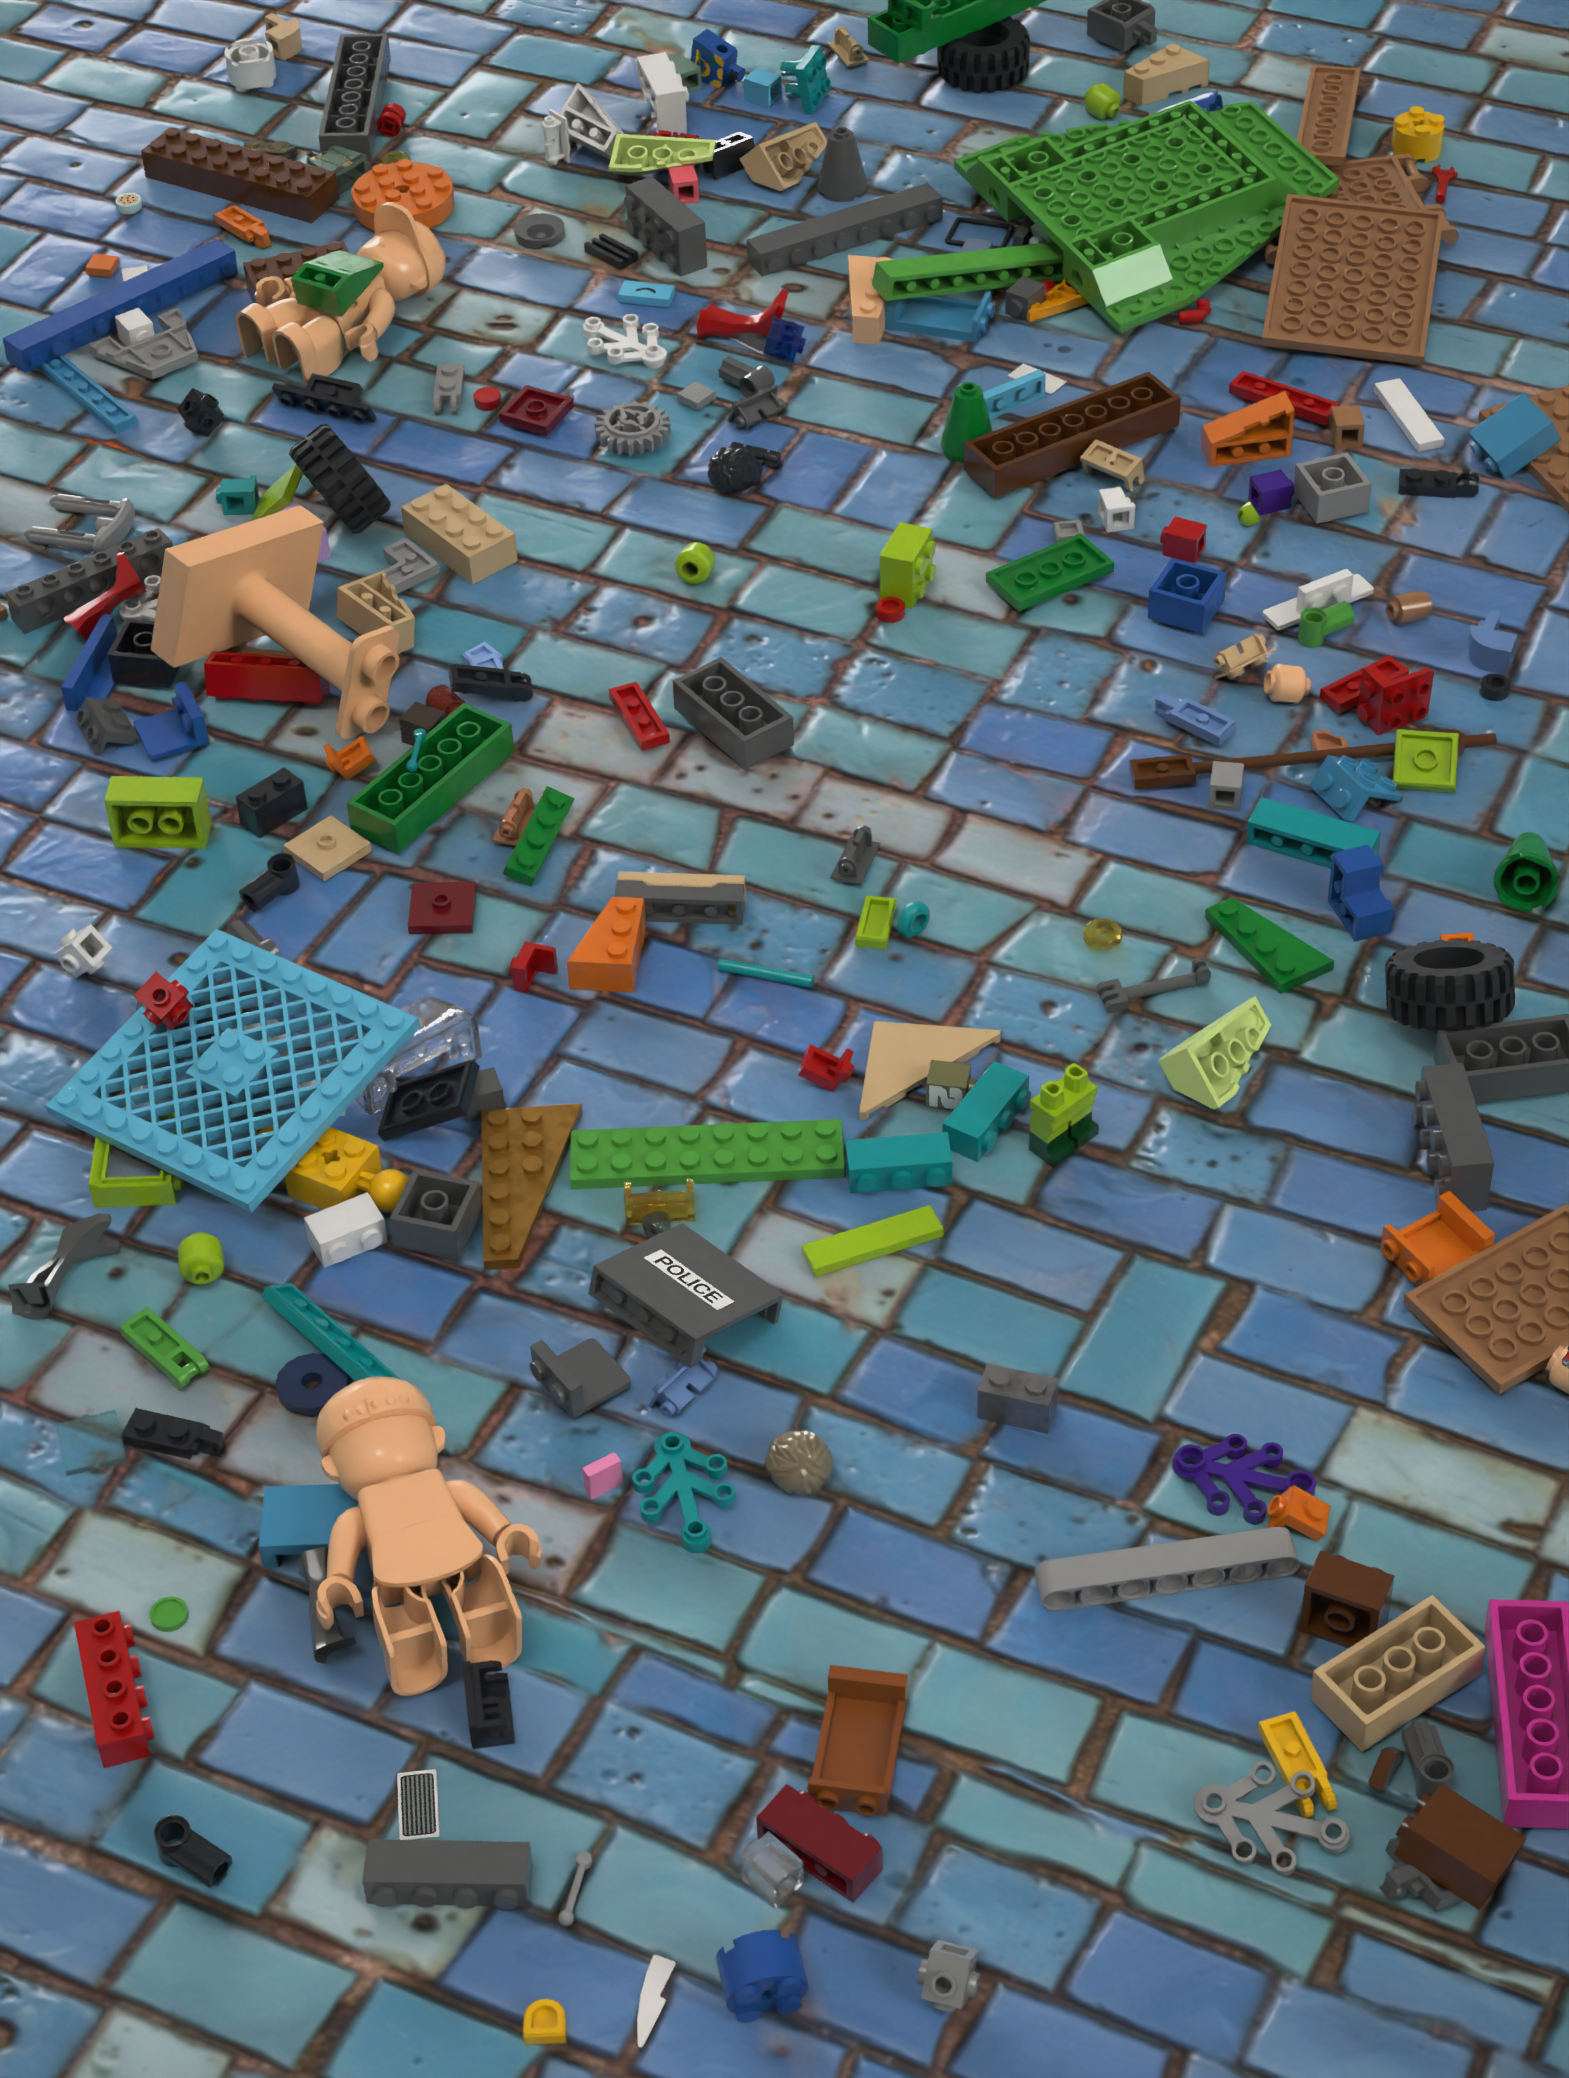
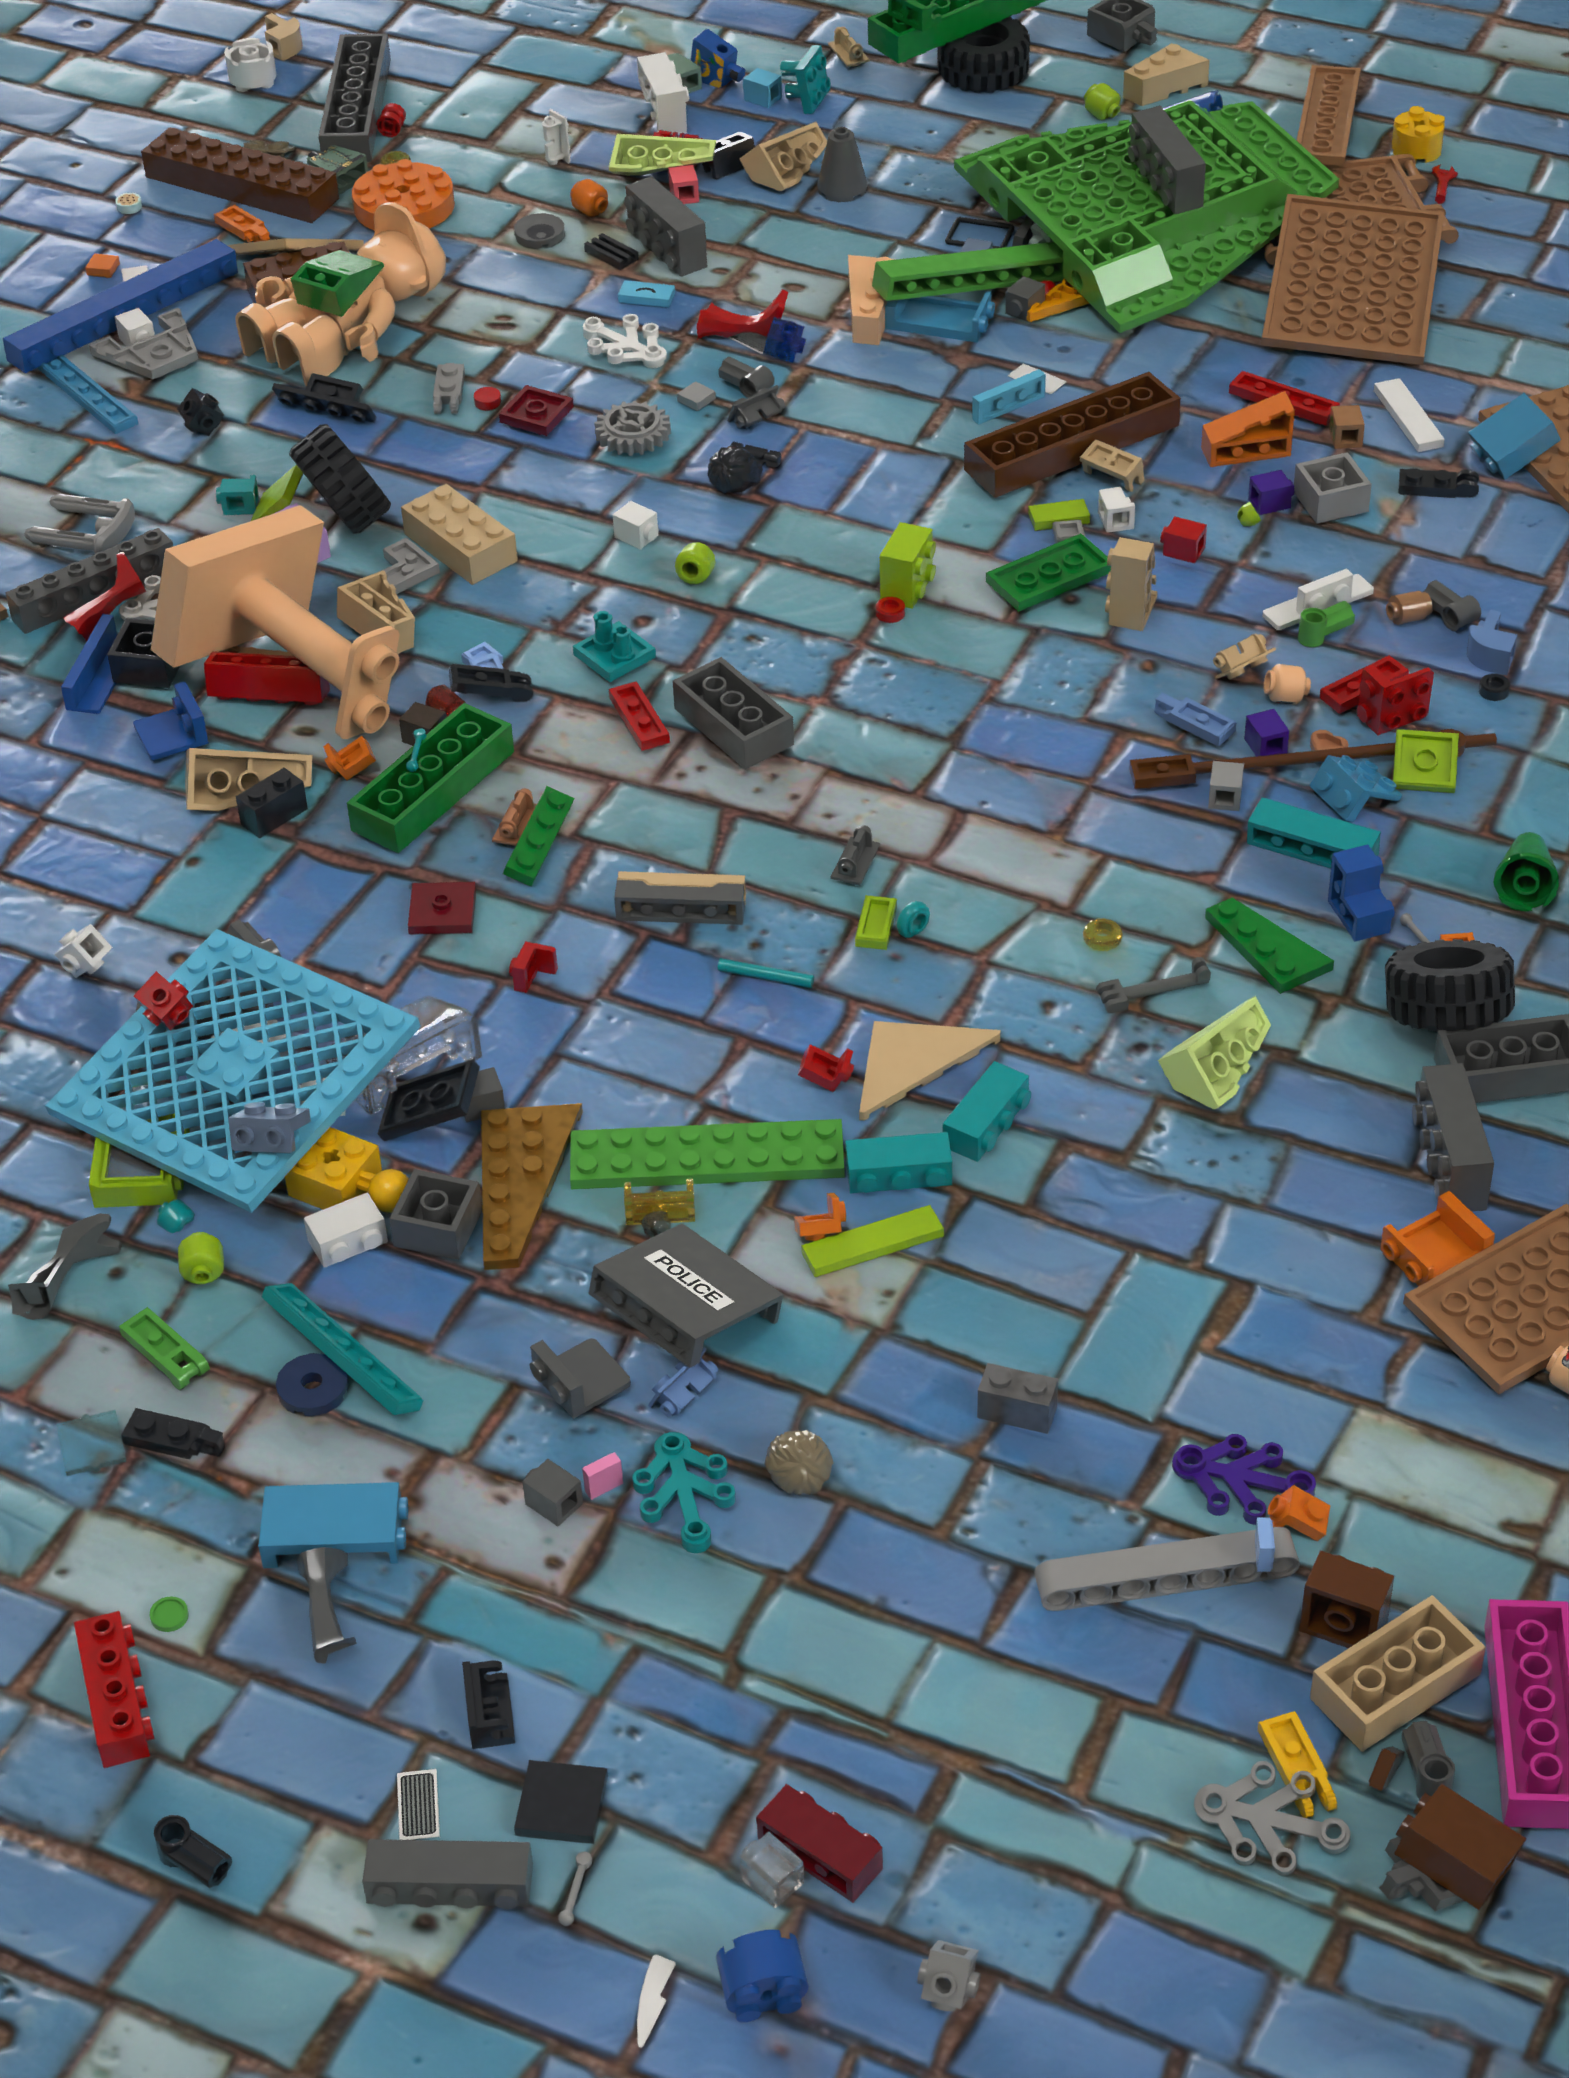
(104, 722): dark grey bracket -> none
(158, 812): lime brick -> none
(174, 1215): none -> teal piece
(218, 776): none -> tan wedge
(266, 1128): none -> sand blue bracket
(278, 879): black piece -> none
(289, 245): none -> tan tile
(327, 848): tan plate -> none
(384, 1453): light nougat piece -> none
(544, 2023): yellow tile -> none
(552, 1492): none -> dark grey brick
(561, 1801): none -> black tile
(589, 122): white wedge -> none
(589, 197): none -> orange head
(610, 949): orange wedge -> none
(613, 648): none -> teal plate
(635, 525): none -> white brick
(817, 1226): none -> orange bracket
(844, 229): dark grey brick -> none
(859, 1740): dark orange panel -> none
(947, 1084): olive brick -> none
(965, 420): green cone -> none
(1044, 515): none -> lime tile
(1063, 1116): lime hips -> none
(1130, 583): none -> tan wedge
(1167, 159): none -> dark grey brick
(1186, 595): blue brick -> none
(1196, 315): red arm -> none
(1264, 1544): none -> light blue tile
(1266, 733): none -> dark purple brick
(1406, 920): none -> light grey hinge
(1454, 610): none -> dark grey piece

